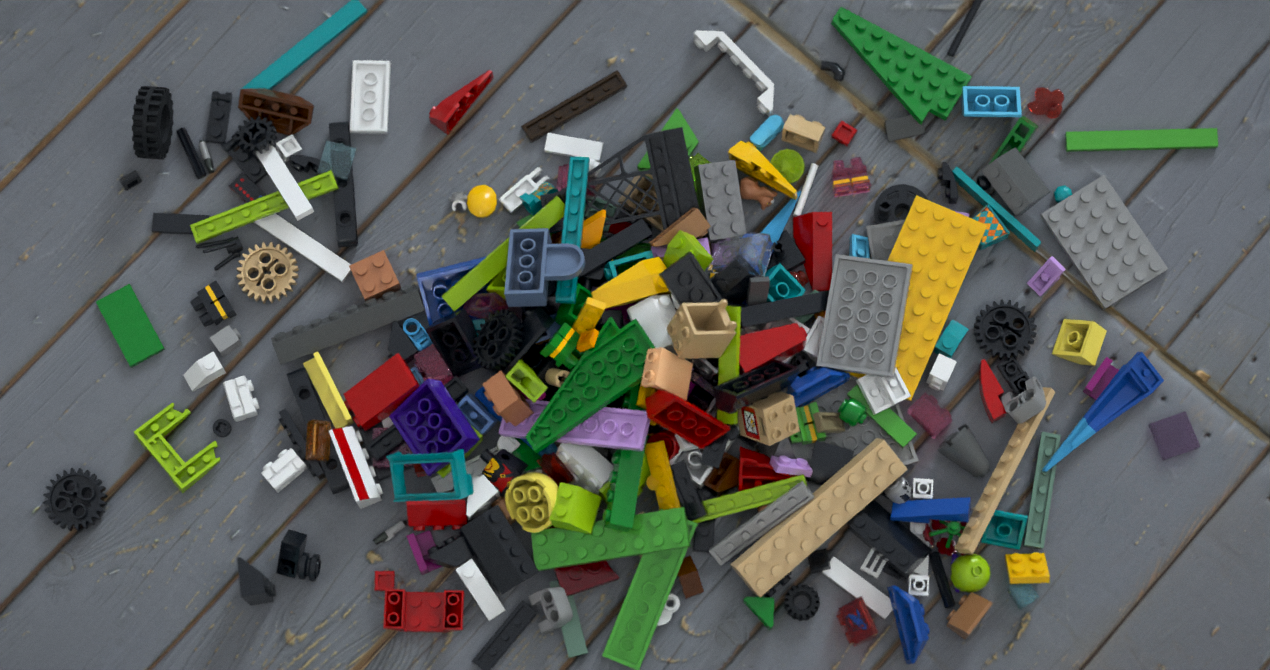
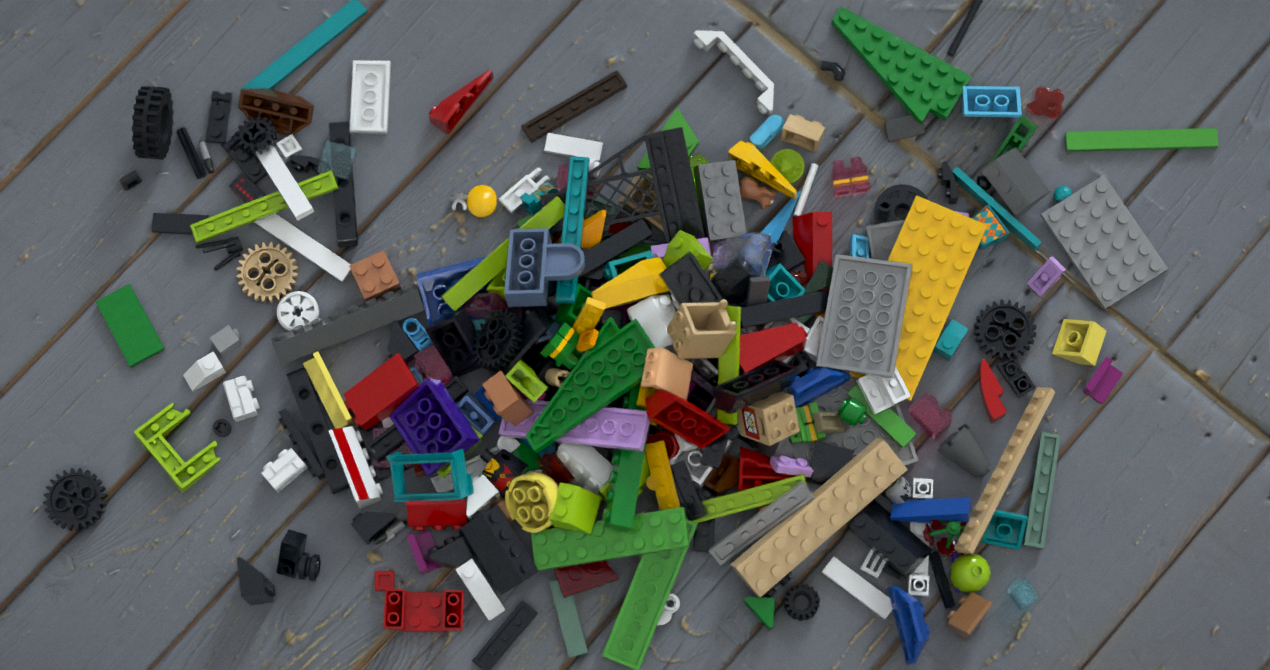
(216, 304): black hips -> none
(295, 300): none -> white wheel
(318, 440): clear orange slope -> none
(372, 524): none -> black slope
(555, 607): light grey piece -> none
(689, 578): reddish brown slope -> none
(691, 223): medium nougat slope -> none
(819, 561): black tile -> none
(821, 278): none -> clear green tile
(844, 133): red tile -> none
(857, 622): clear red slope -> none
(941, 372): white brick -> none
(1026, 403): light grey piece -> none
(1027, 568): yellow plate -> none
(1126, 389): blue plate -> none
(1174, 435): clear purple tile -> none

